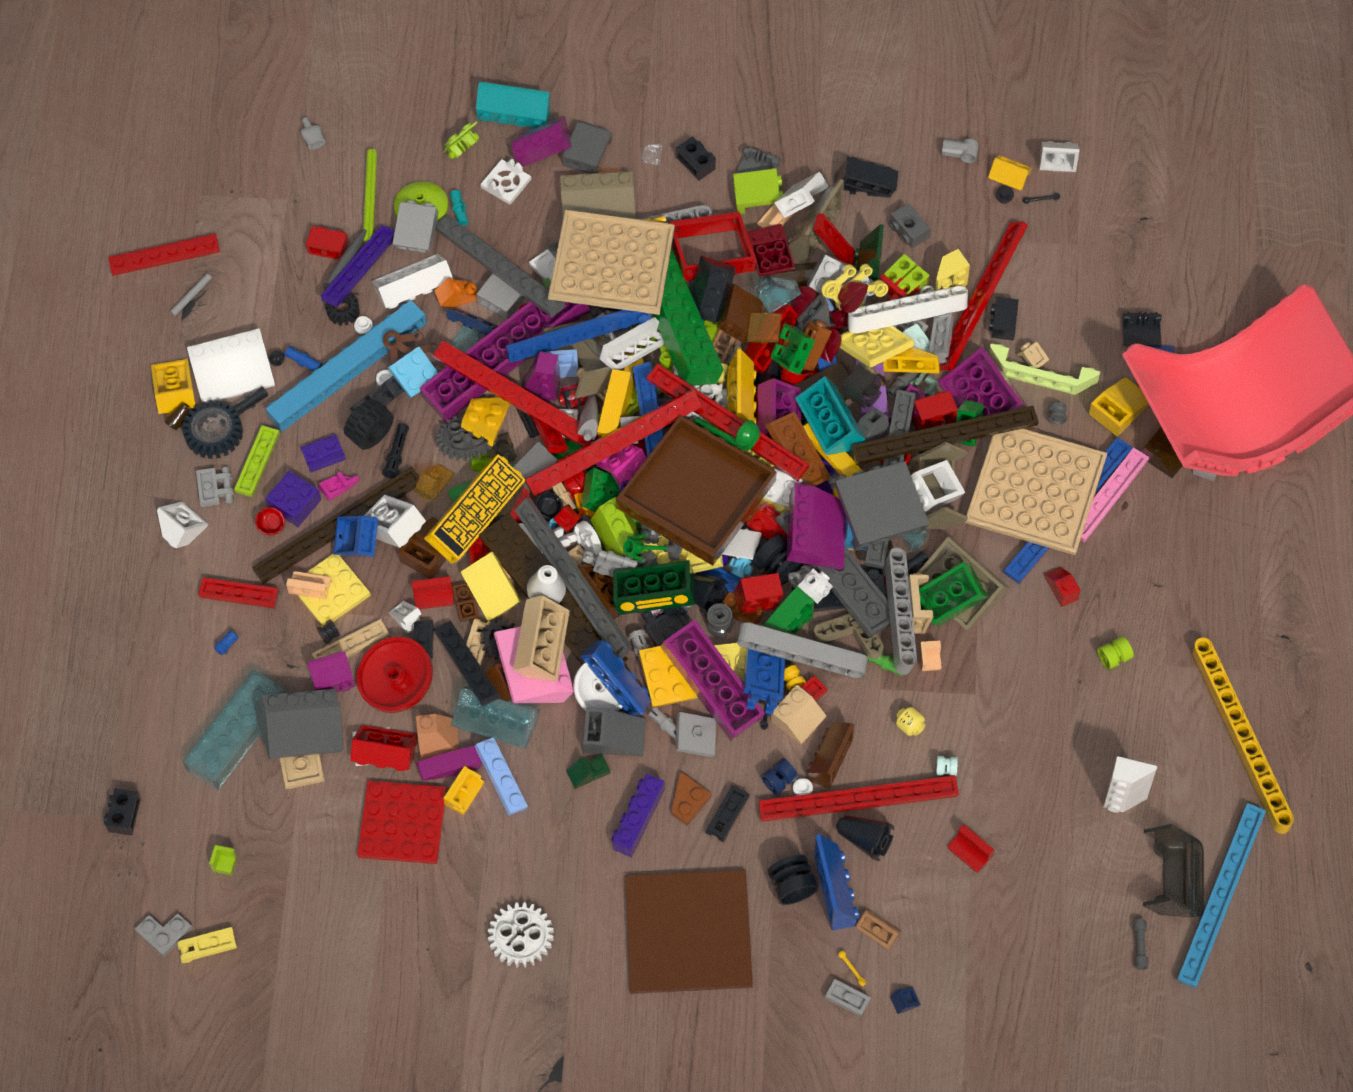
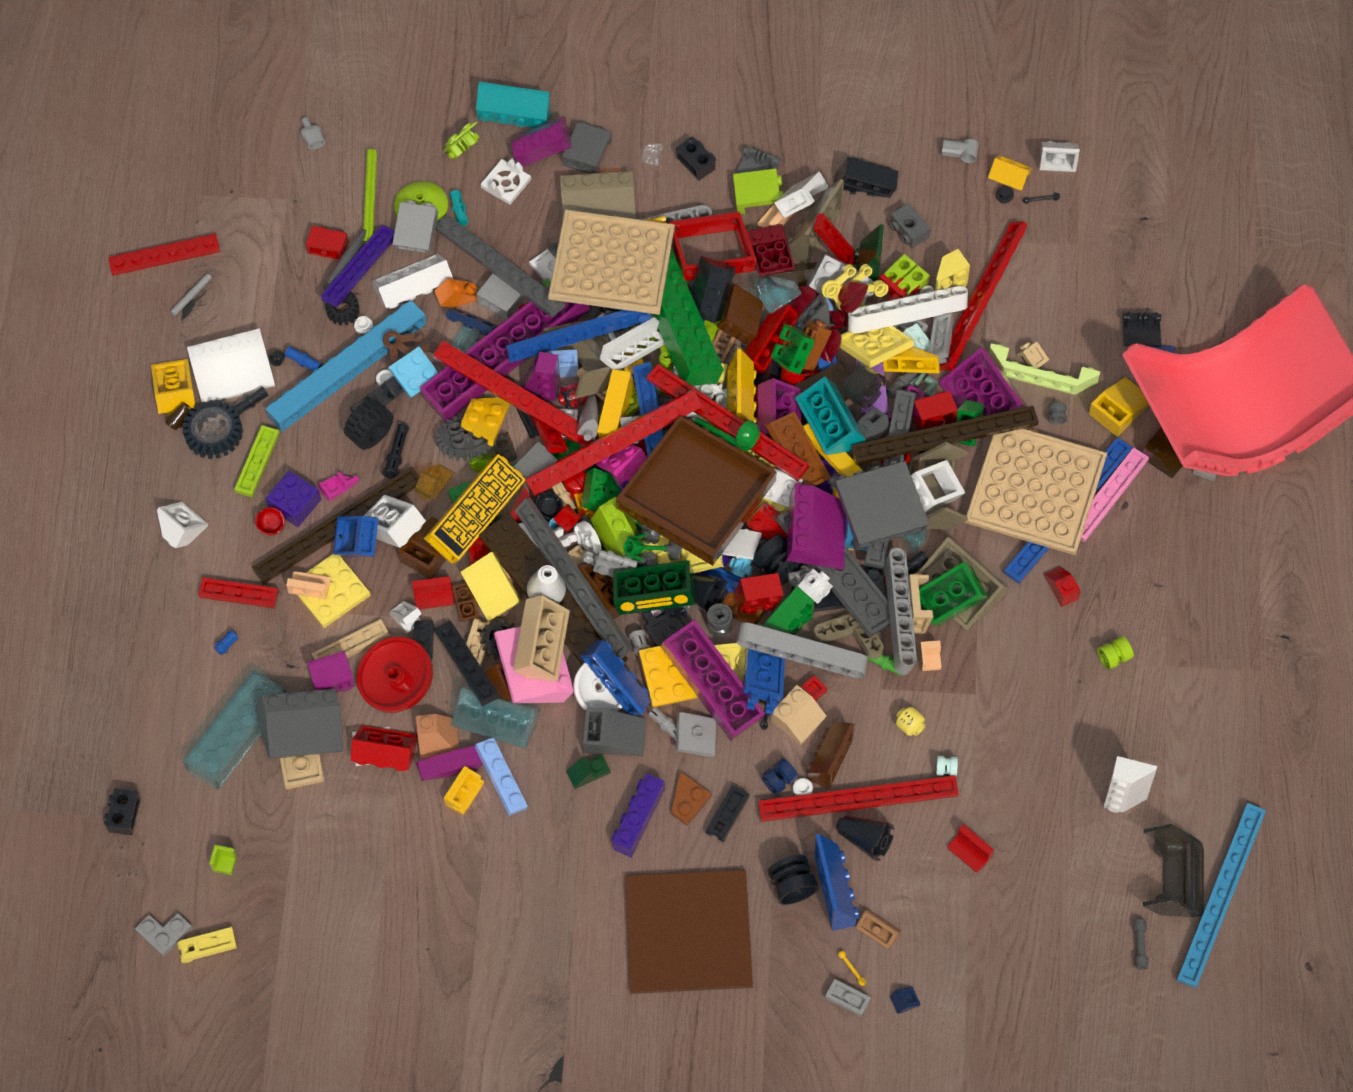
(208, 486): light grey plate -> none
(323, 453): dark purple plate -> none
(328, 631): black wheel -> none
(402, 822): red plate -> none
(509, 921): white gear -> none
(764, 327): clear yellow piece -> none
(792, 677): yellow wheel -> none
(1004, 318): black brick -> none
(1242, 743): yellow beam -> none

